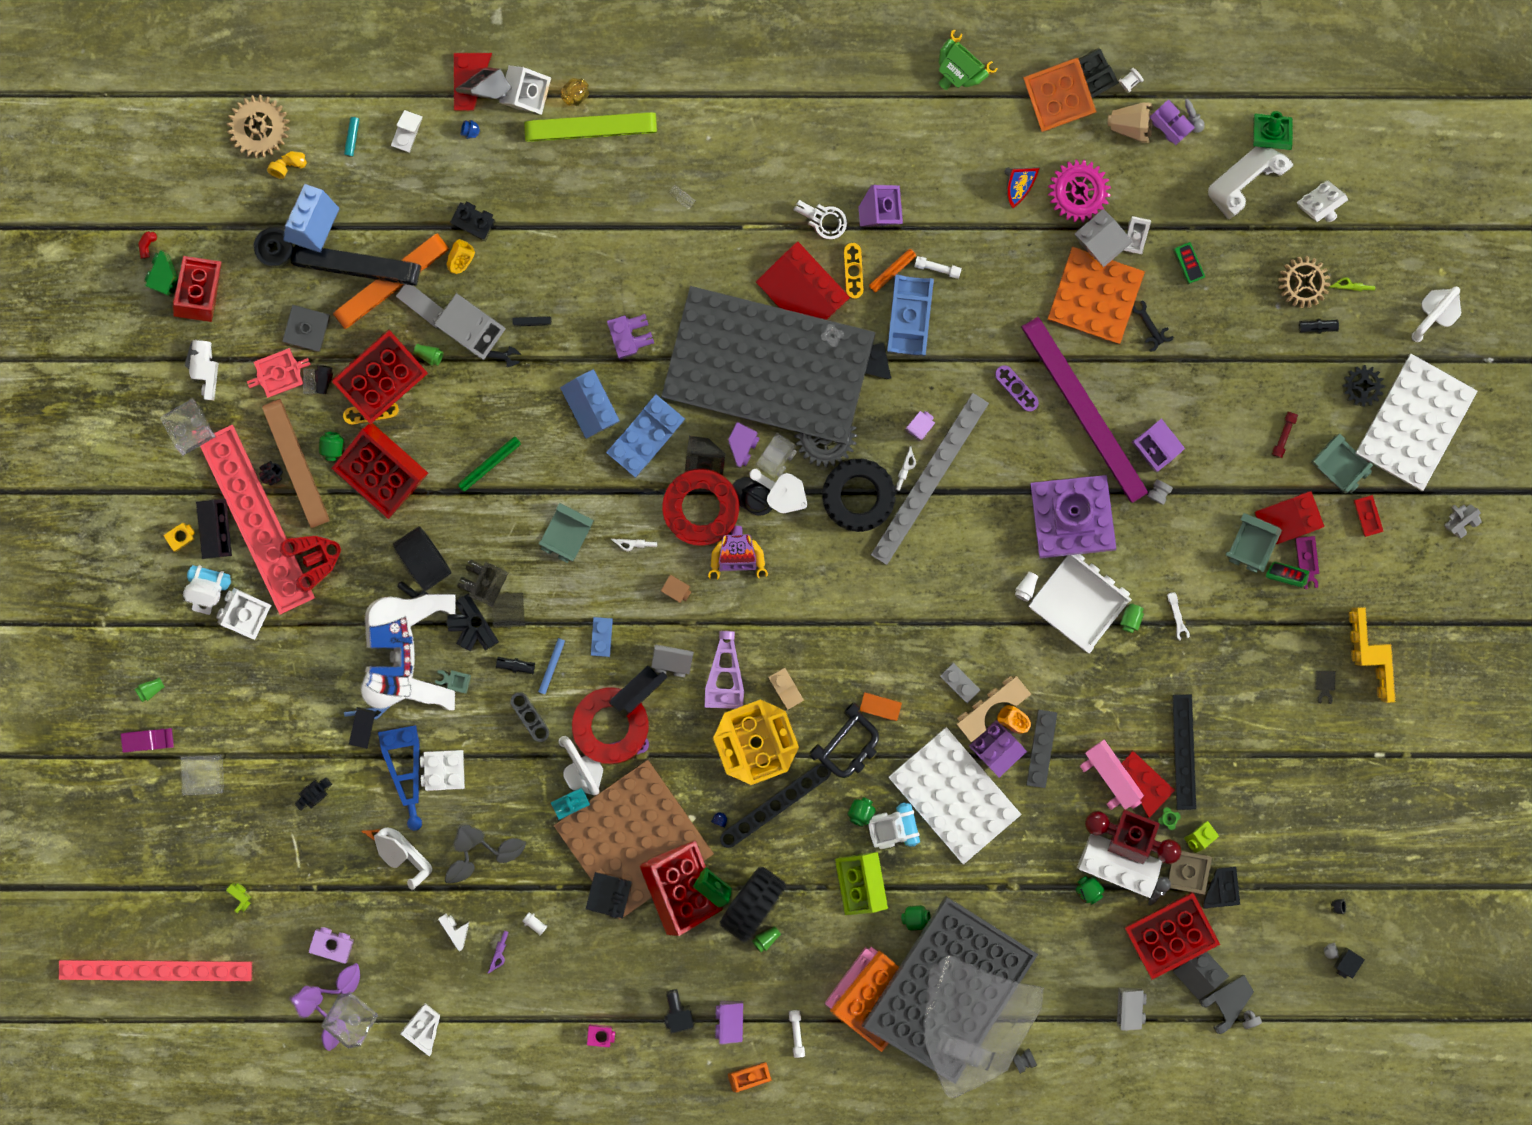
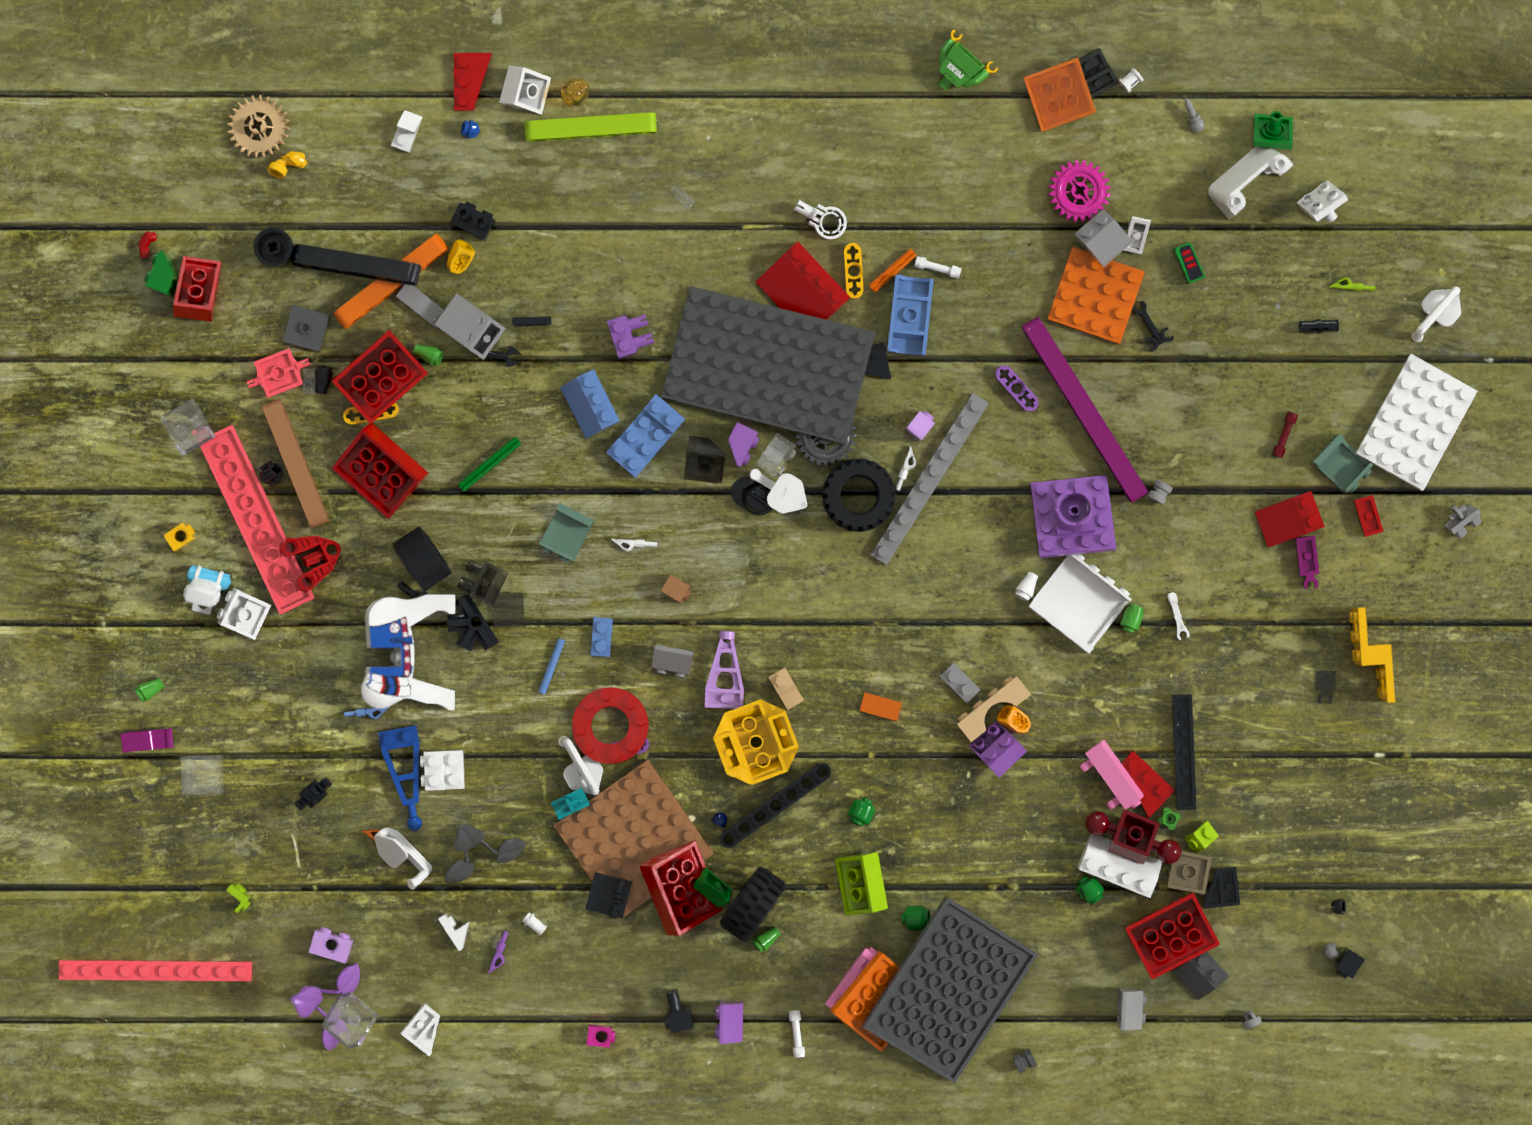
(202, 368): white plate -> none
(214, 528): black brick -> none
(311, 219): medium blue slope -> none
(331, 445): green head -> none
(351, 136): teal piece -> none
(362, 727): black tile -> none
(456, 681): sand green plate -> none
(486, 84): slope -> none
(515, 665): black pin -> none
(531, 726): dark grey beam -> none
(637, 691): black panel -> none
(691, 532): red plate -> none
(737, 553): torso -> none
(749, 1077): orange slope -> none
(832, 340): clear plate -> none
(867, 751): black bar -> none
(881, 206): medium lavender slope -> none
(894, 828): white piece -> none
(954, 795): white plate -> none
(975, 1023): clear windscreen -> none
(1019, 183): shield -> none
(1041, 748): dark grey plate -> none
(1133, 122): tan cone -> none
(1158, 445): medium lavender slope -> none
(1162, 886): dark grey bar -> none
(1170, 123): medium lavender plate -> none
(1230, 1001): dark grey flag -> none
(1254, 543): sand green panel -> none
(1288, 574): slope -> none
(1297, 277): tan gear -> none
(1364, 376): black gear -> none

